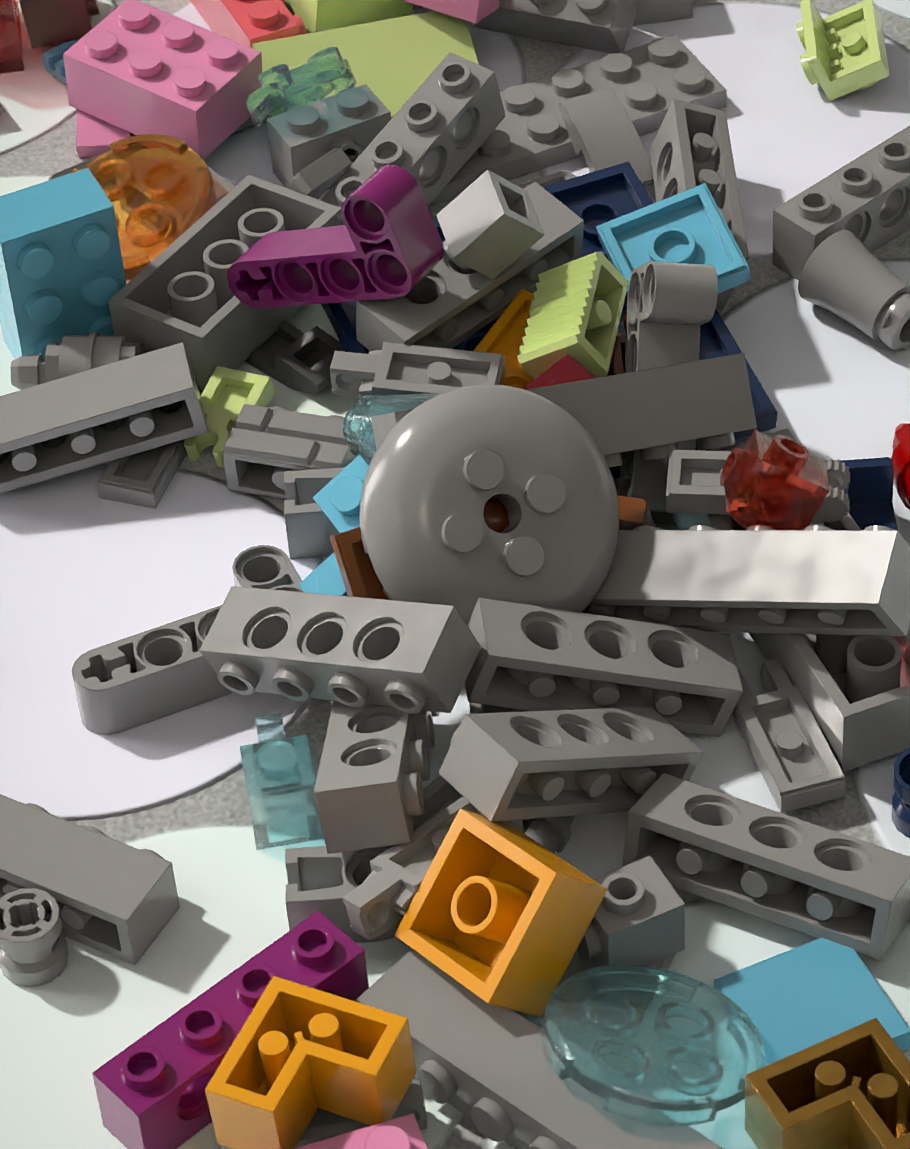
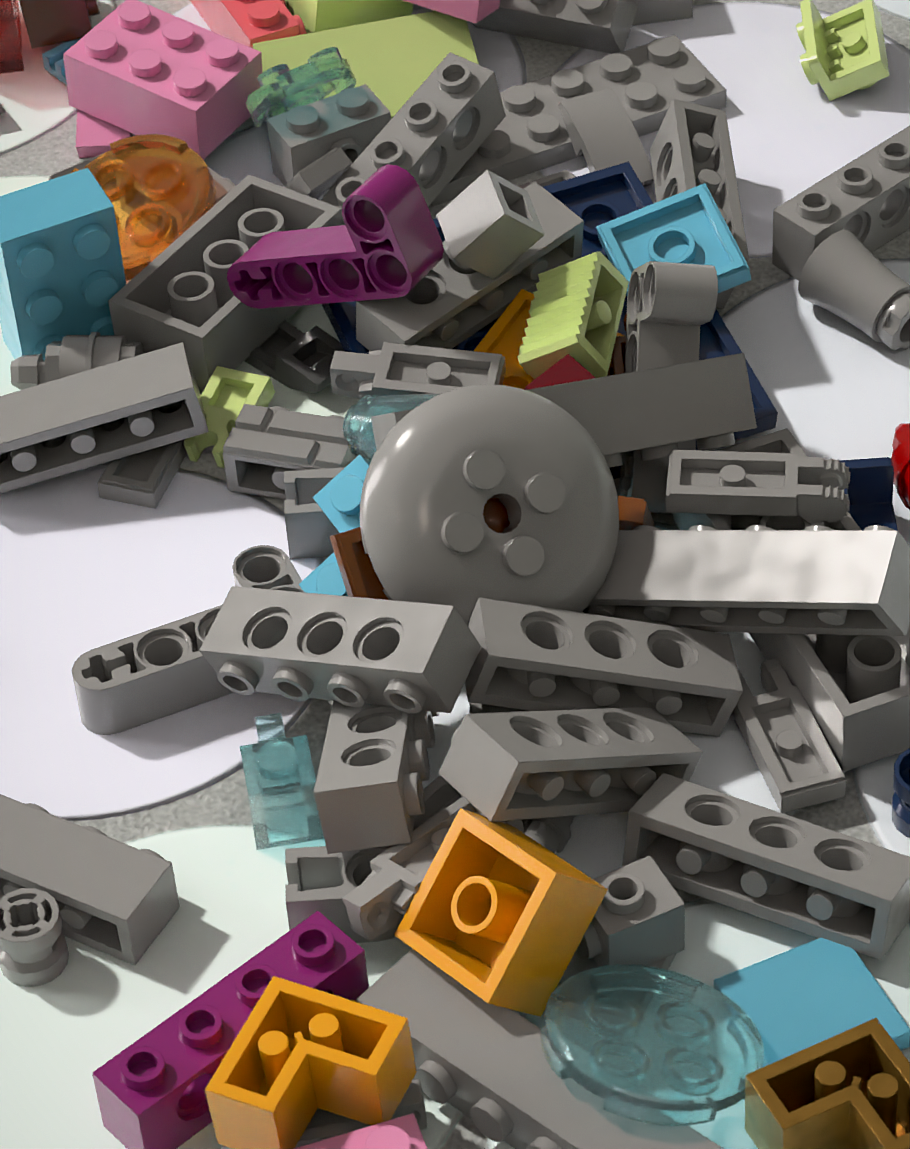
(774, 483): clear red brick -> none

